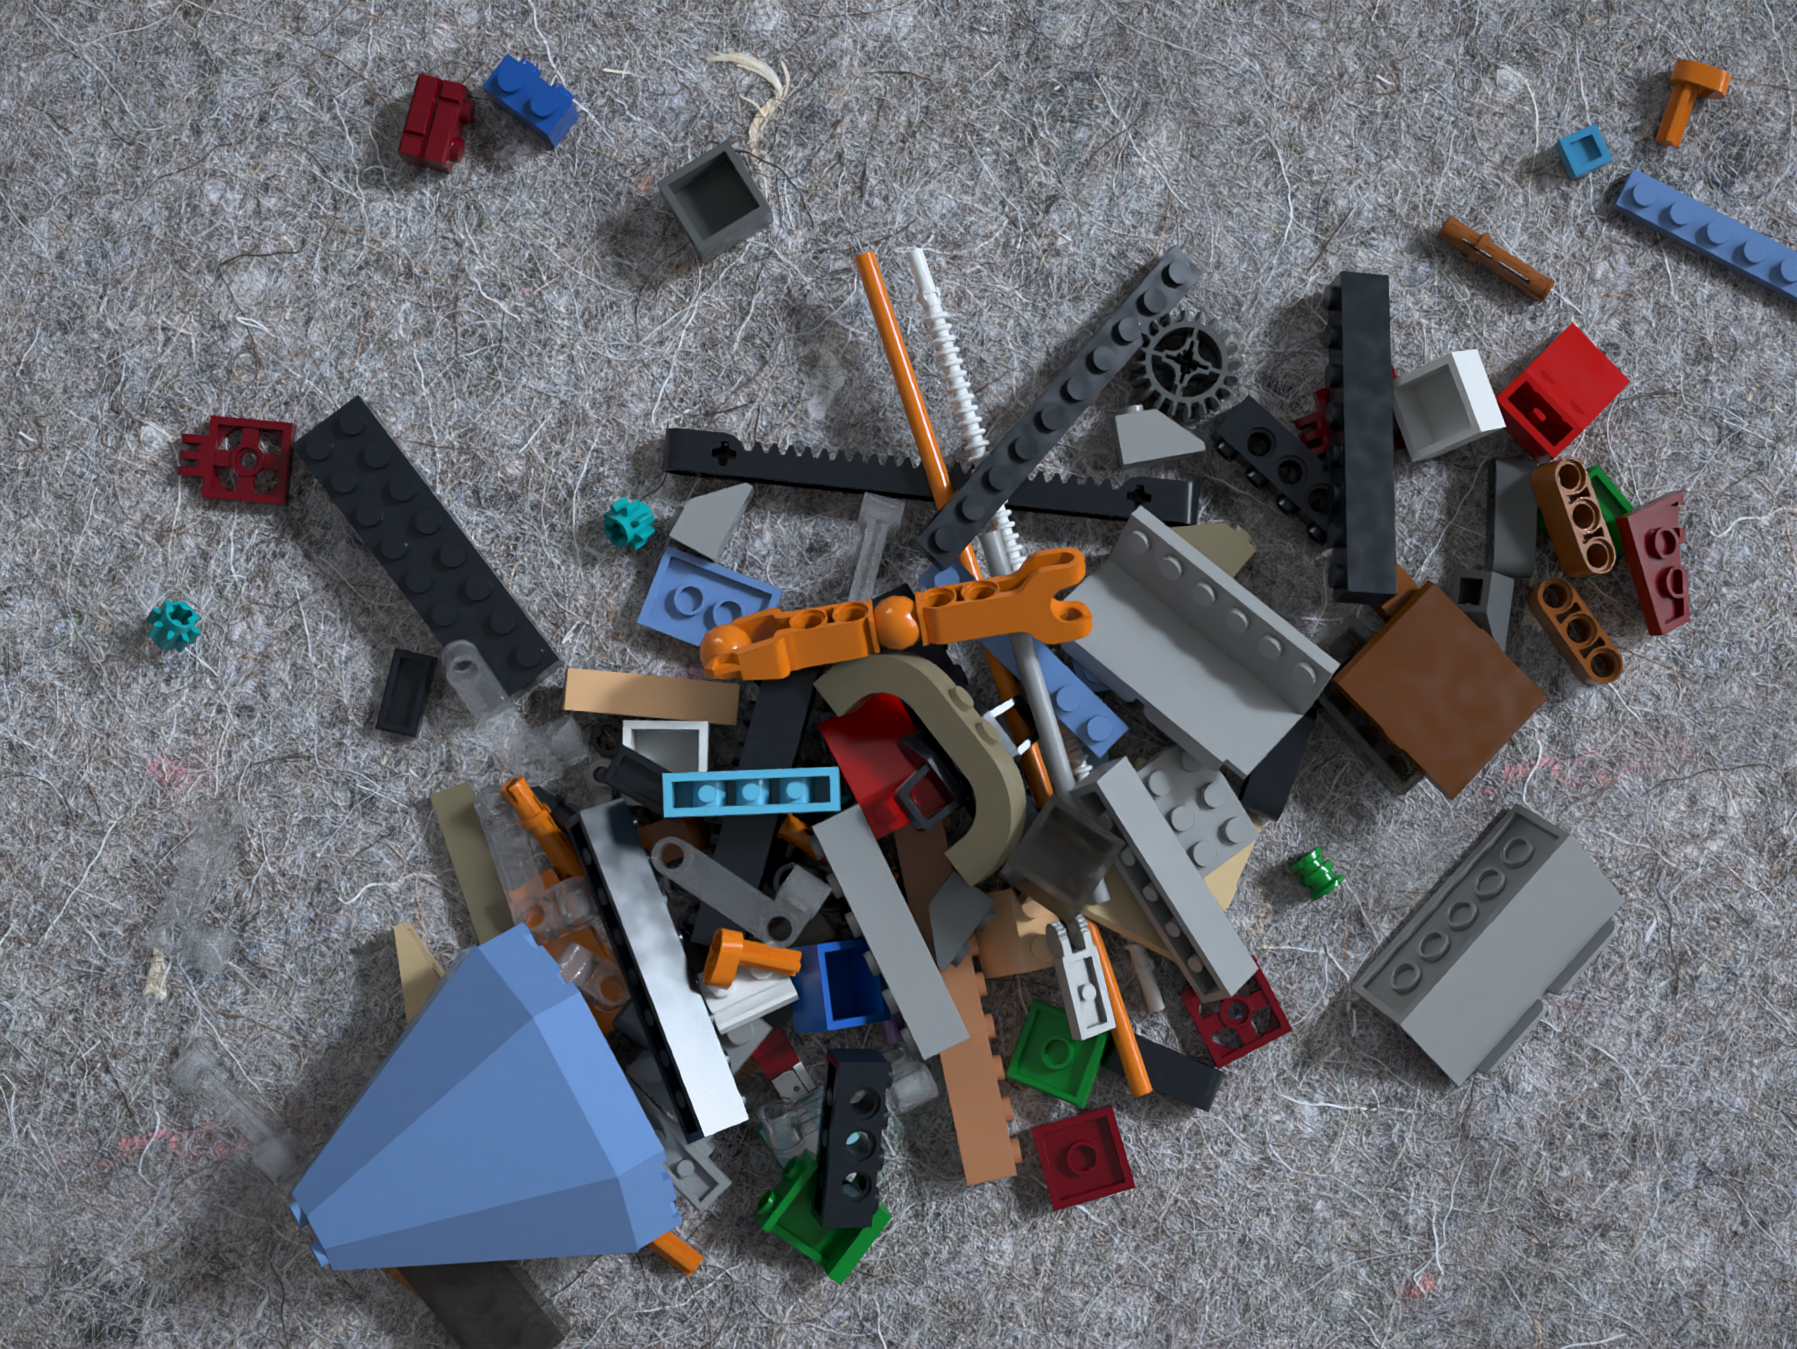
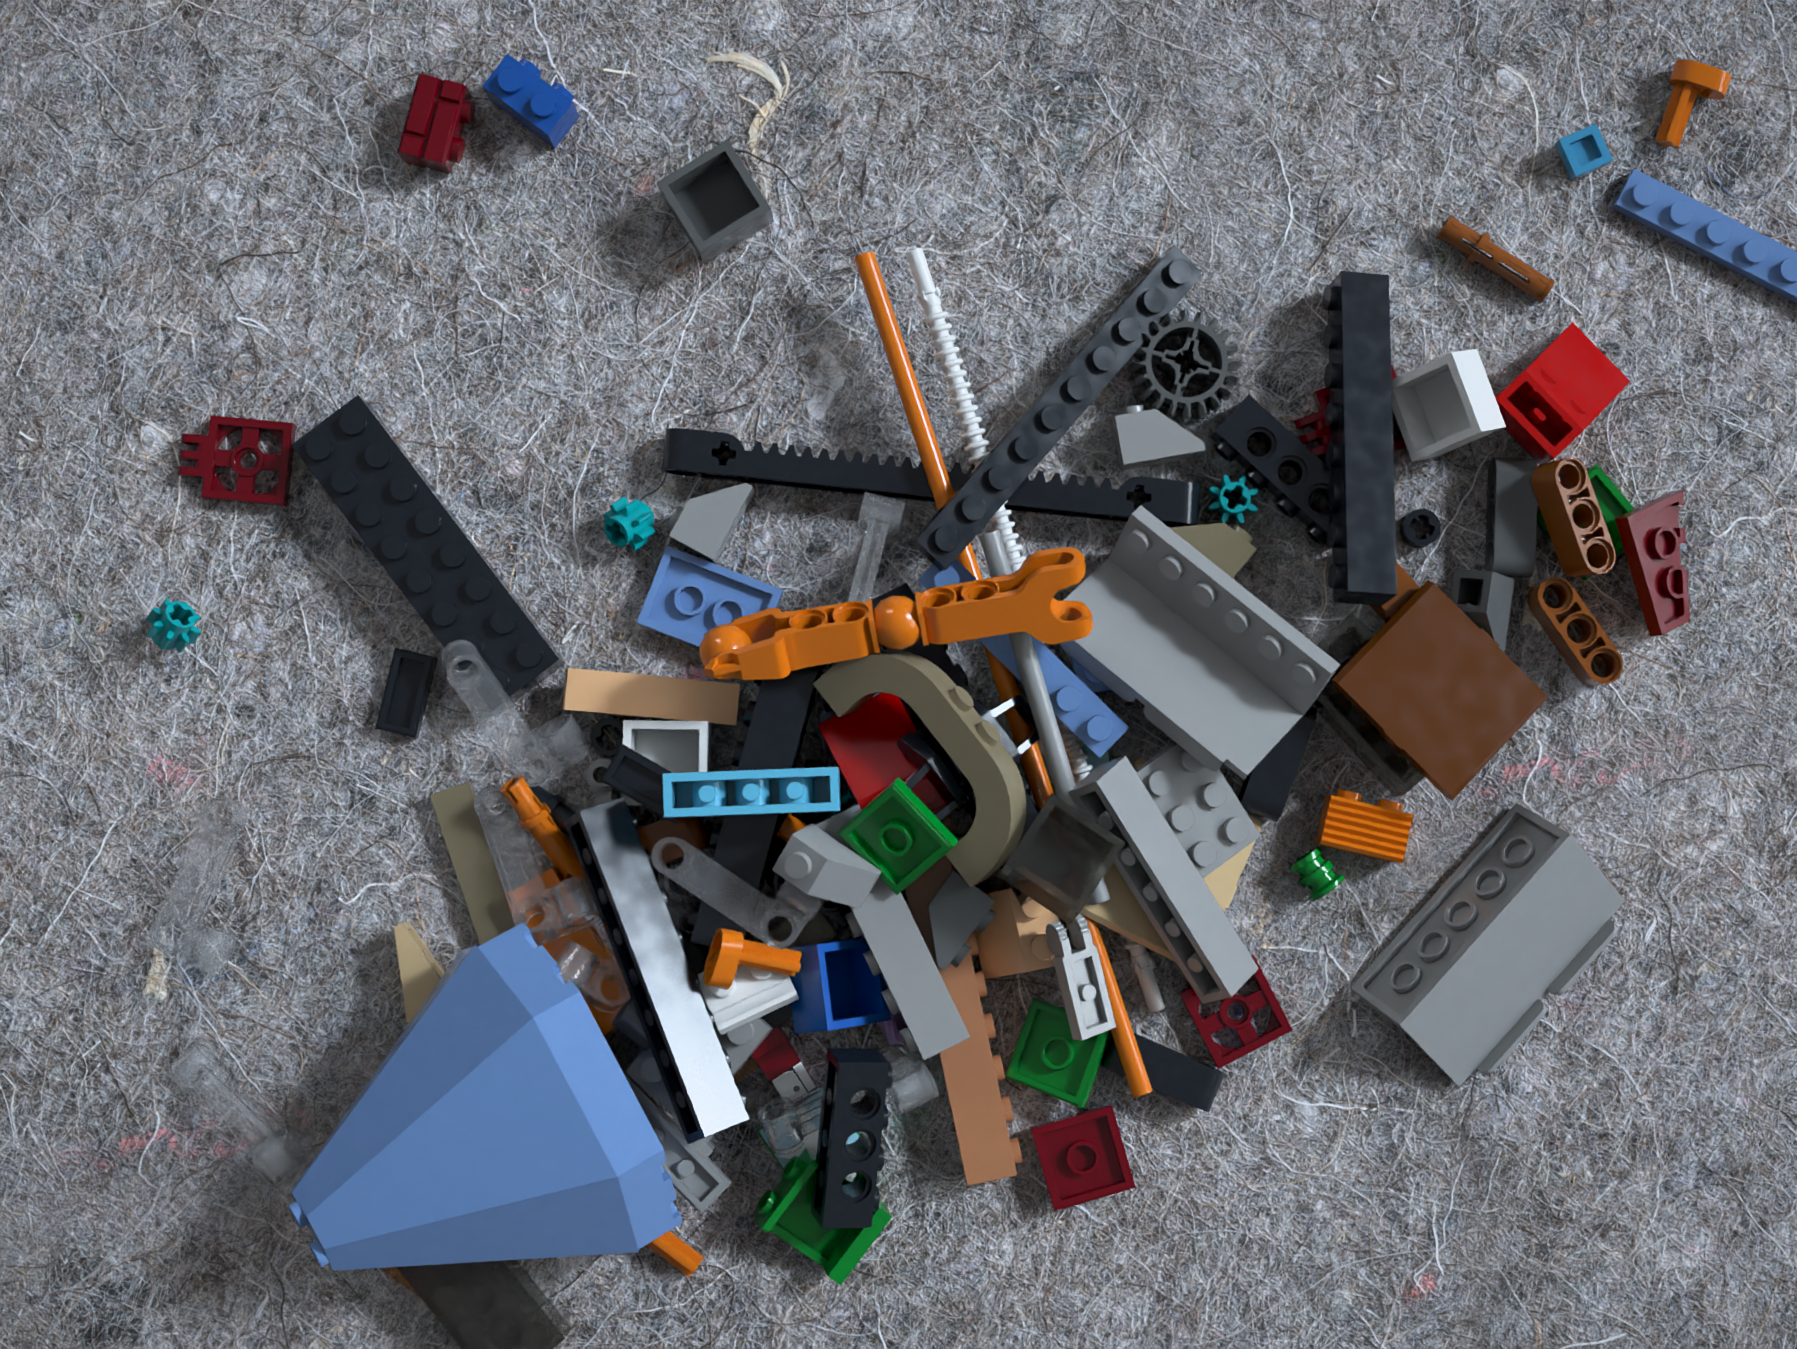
(826, 868): none -> light grey slope
(898, 836): none -> green tile
(1244, 498): none -> teal gear
(1364, 827): none -> orange brick
(1431, 522): none -> black bush

